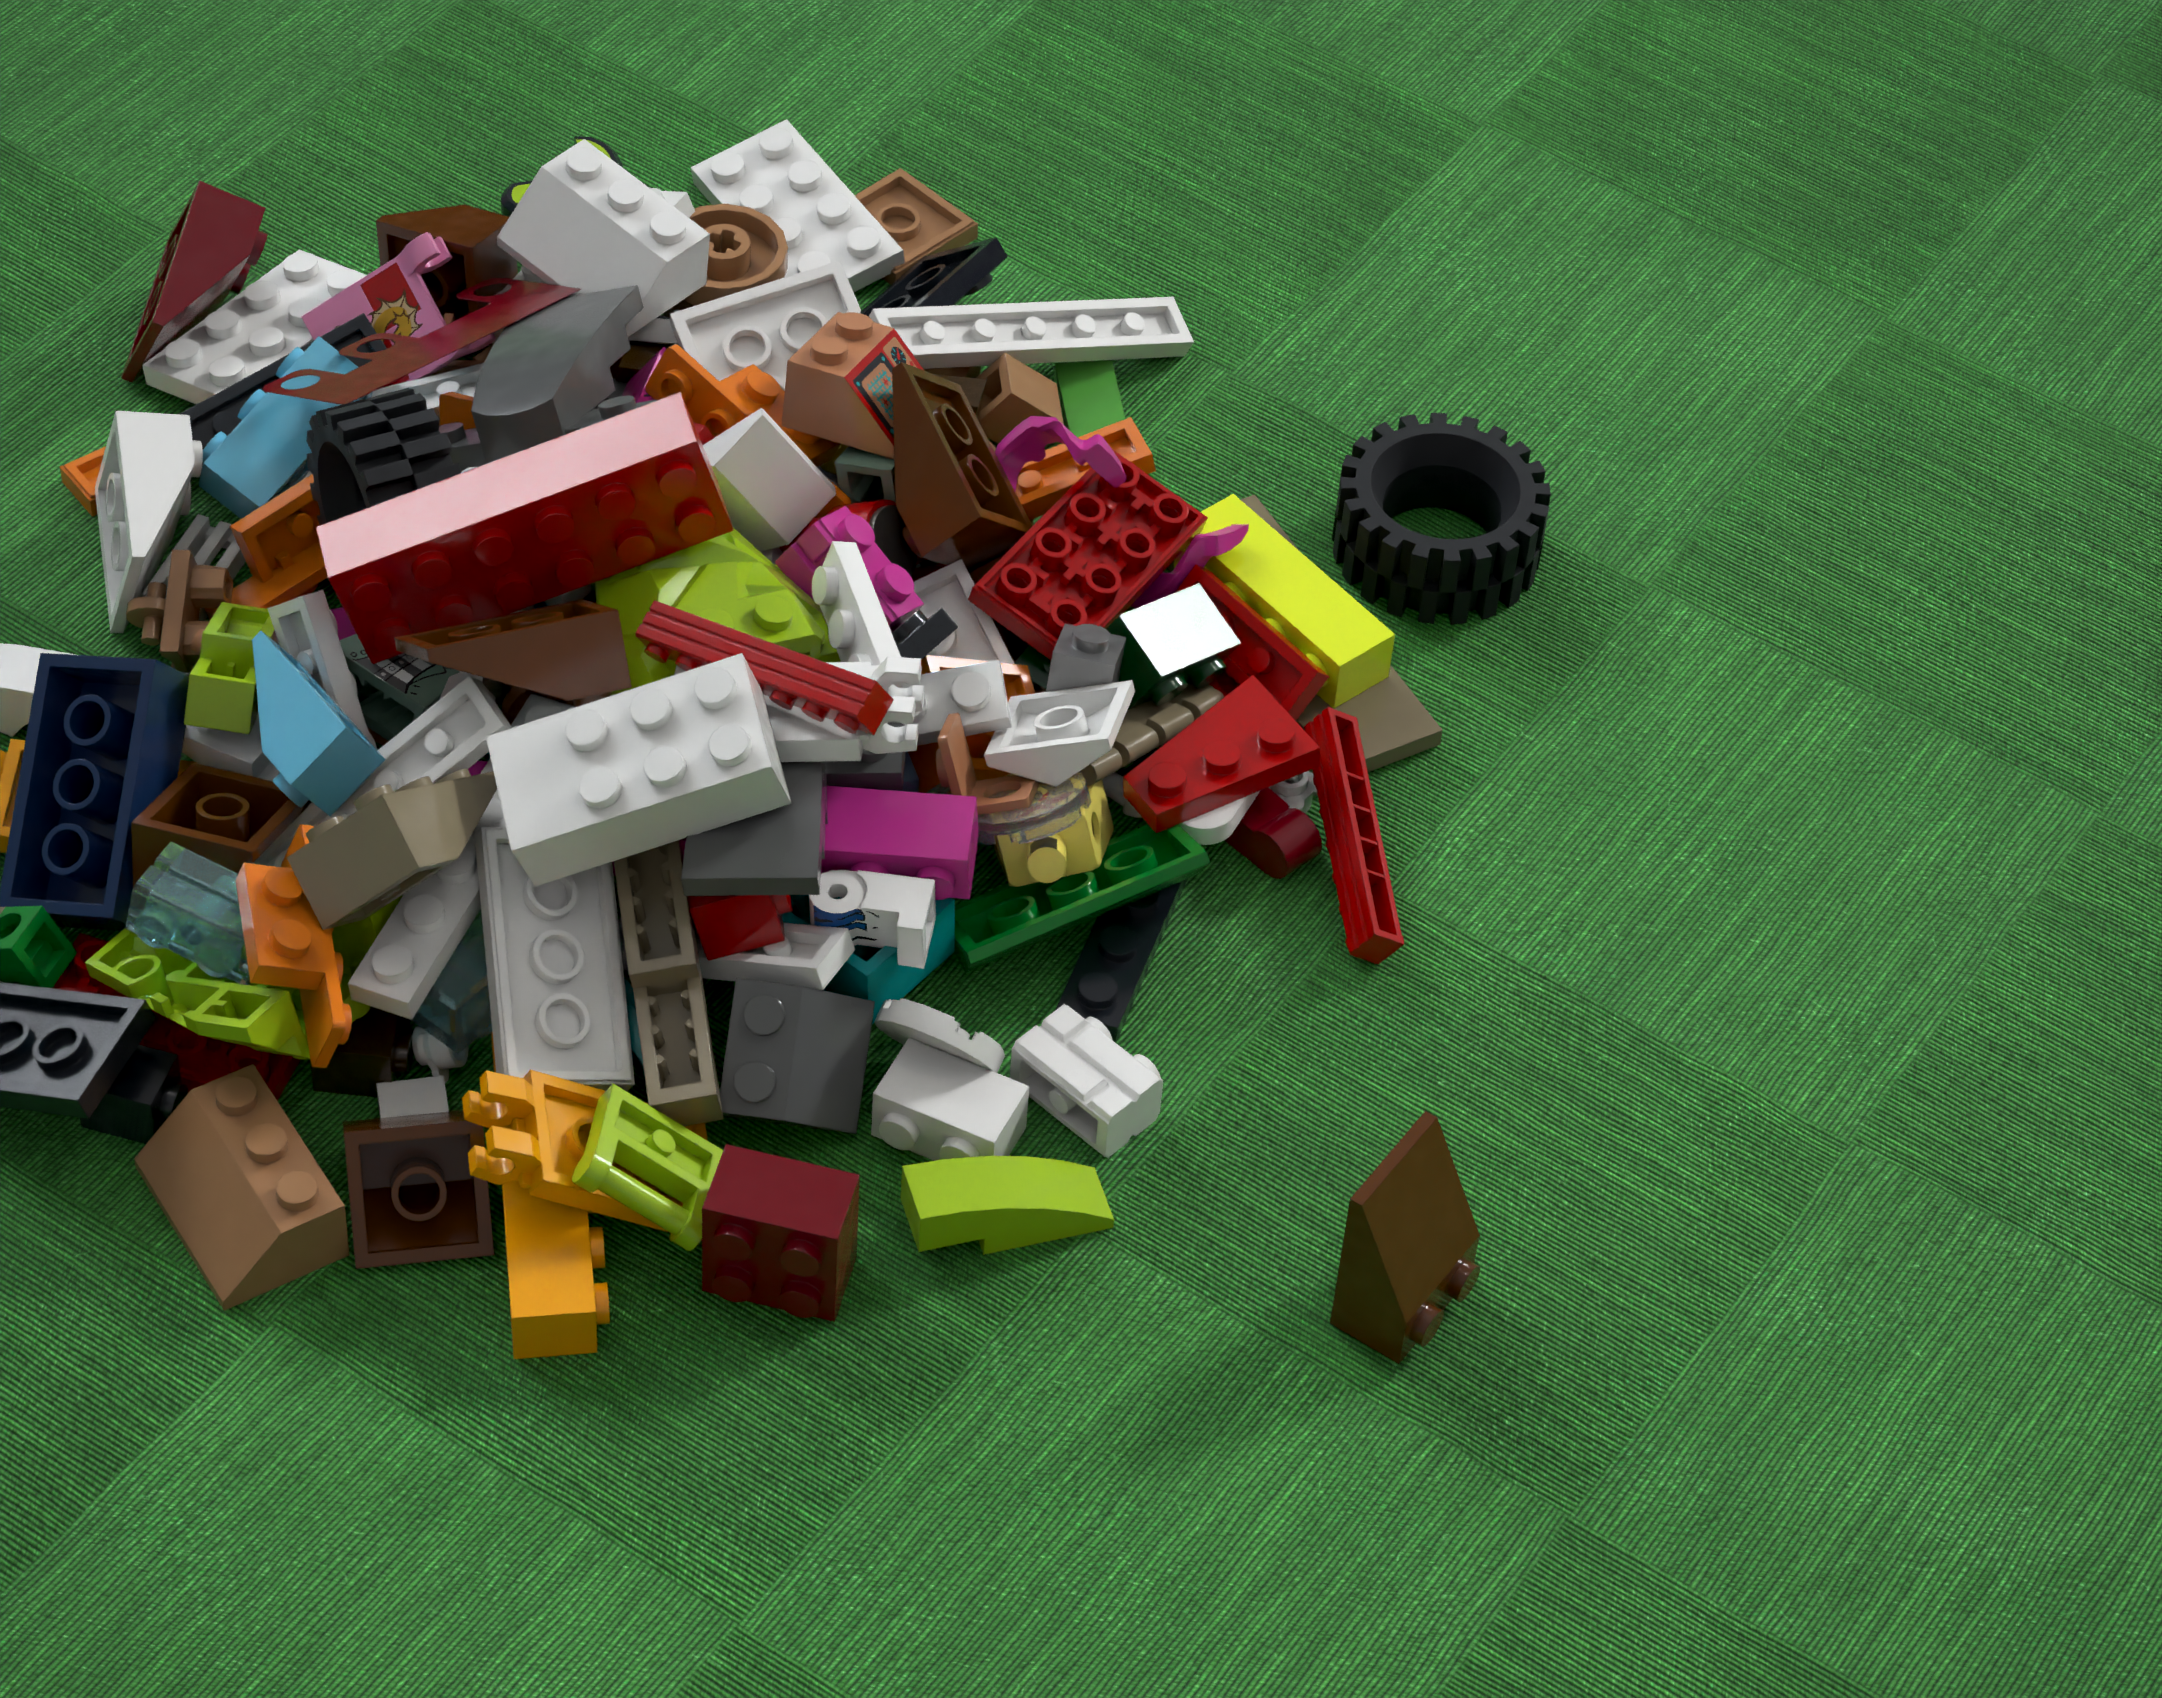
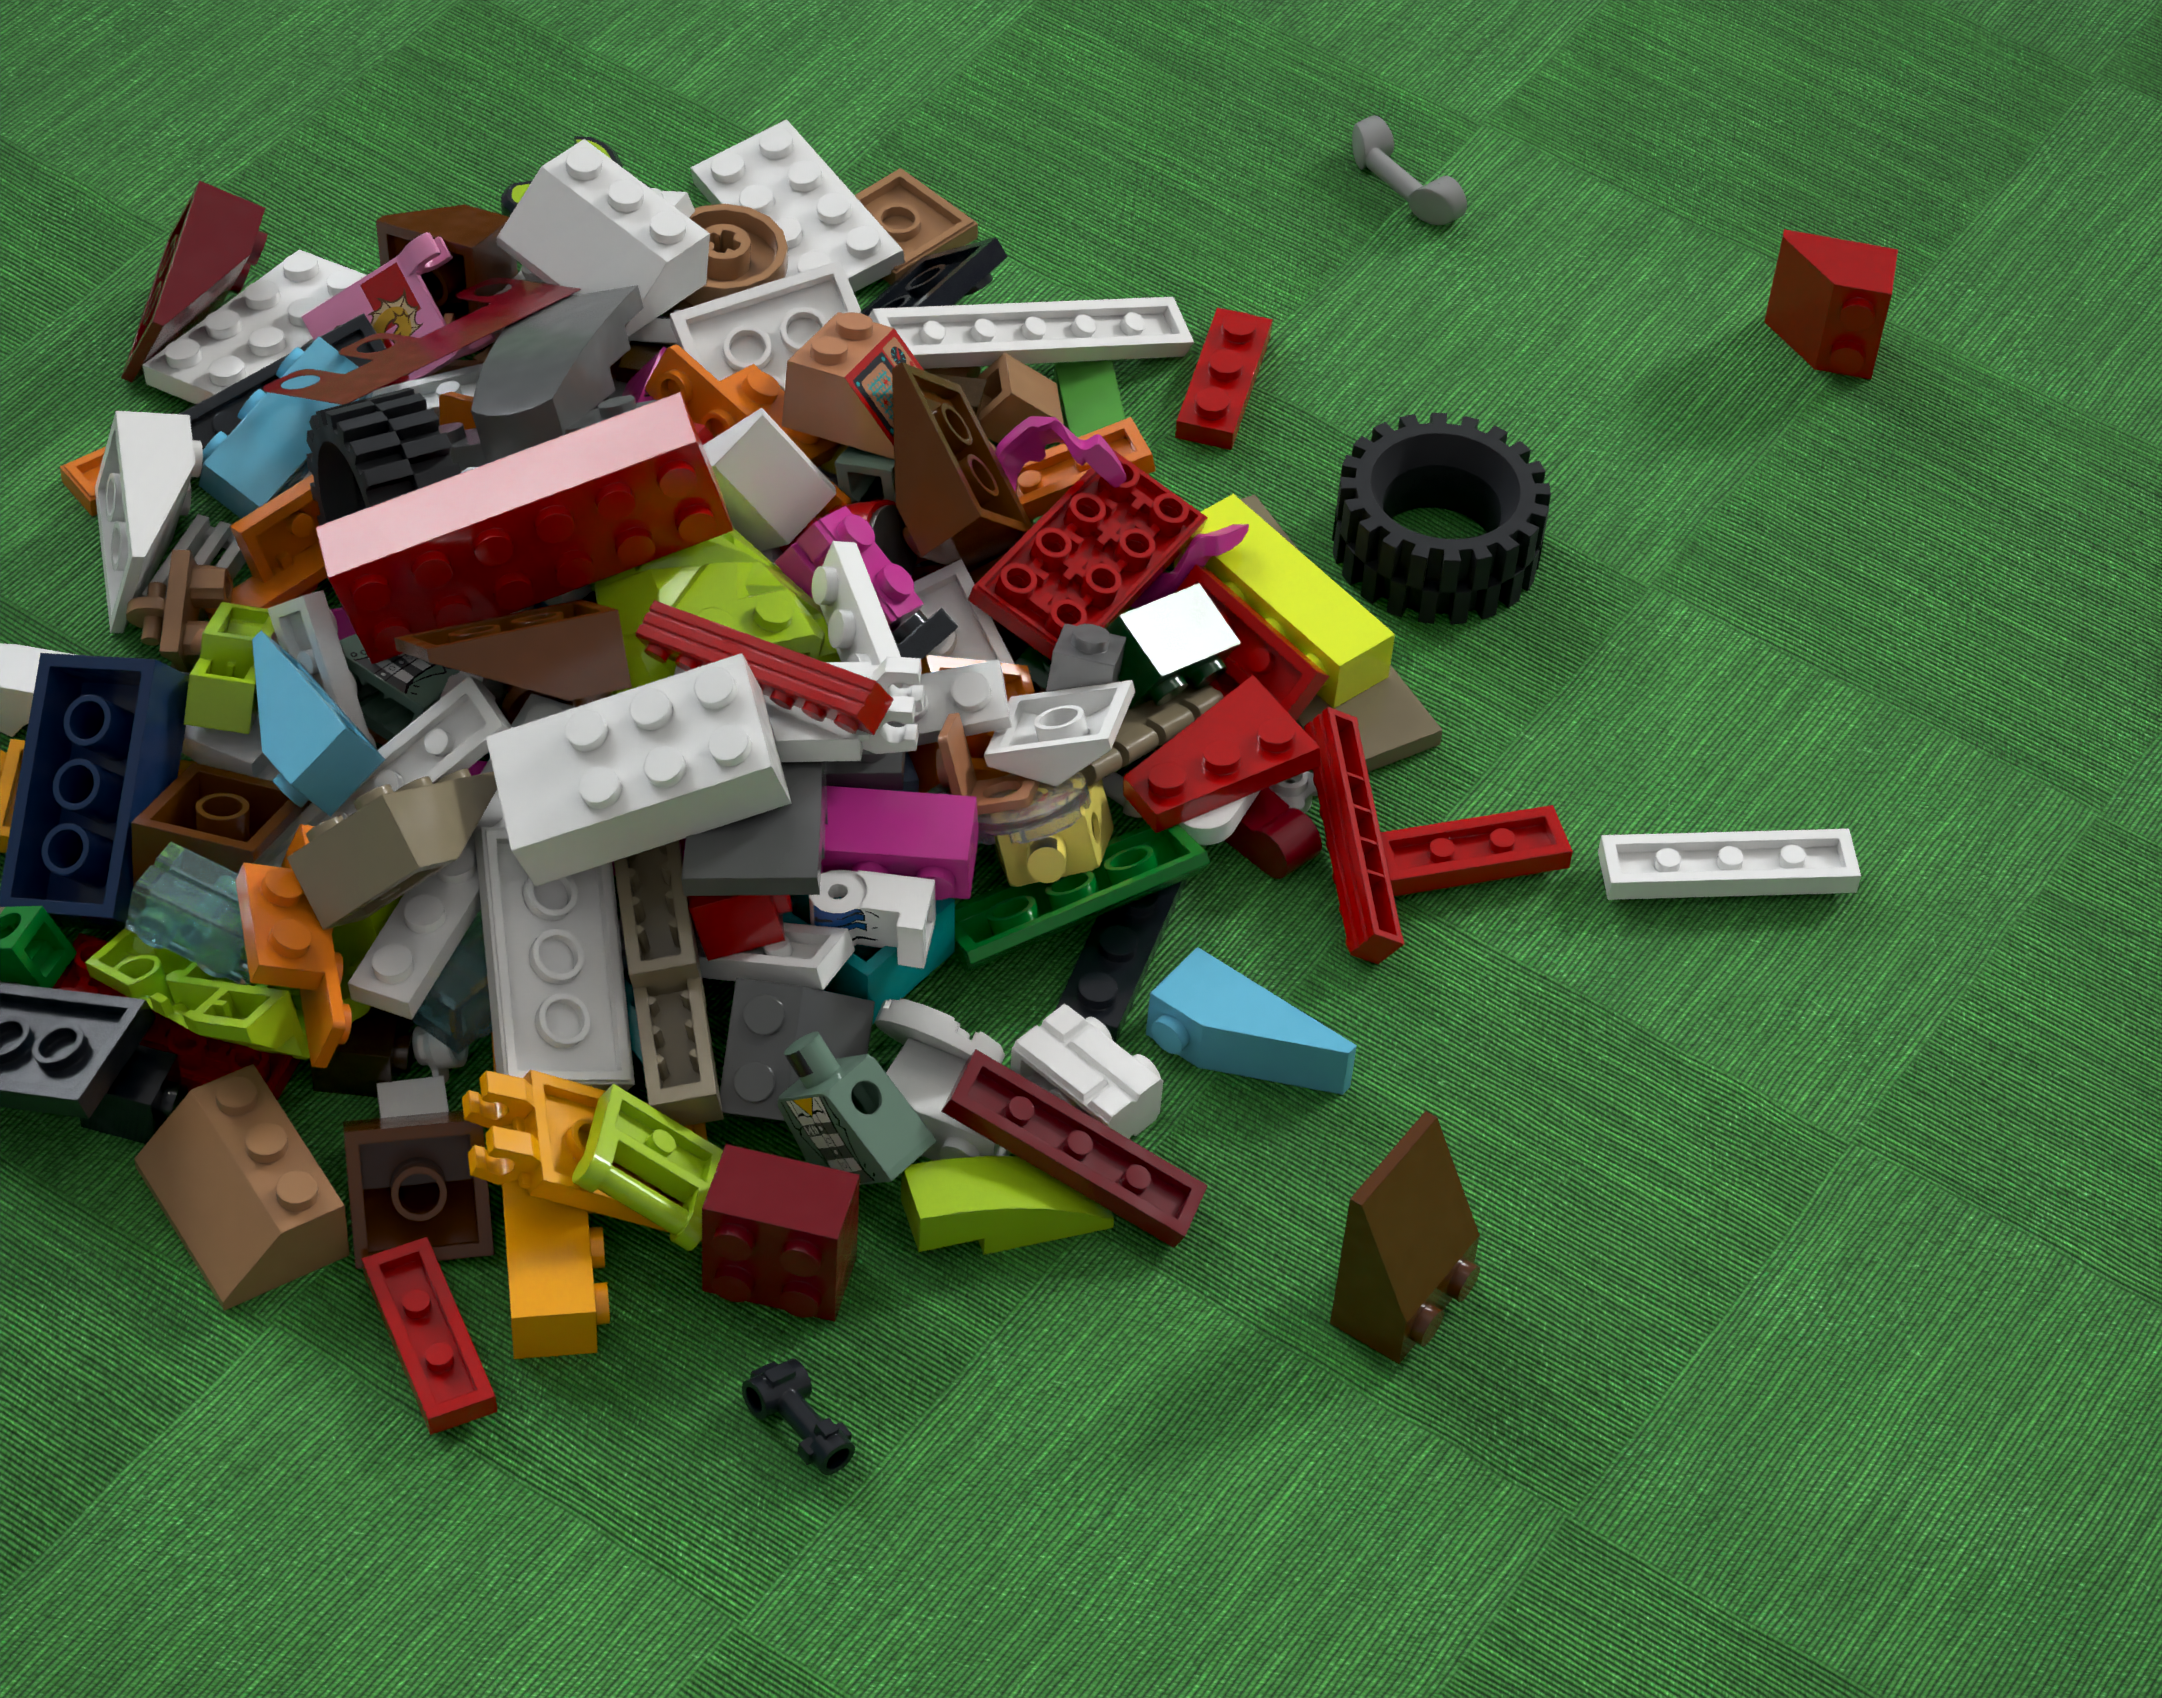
(429, 1335): none -> red plate
(784, 1390): none -> black bar
(850, 1113): none -> sand green torso
(1075, 1148): none -> dark red plate
(1223, 378): none -> red plate
(1243, 1029): none -> medium azure slope
(1432, 203): none -> light grey bar
(1475, 850): none -> red plate
(1728, 864): none -> white plate
(1831, 300): none -> red slope

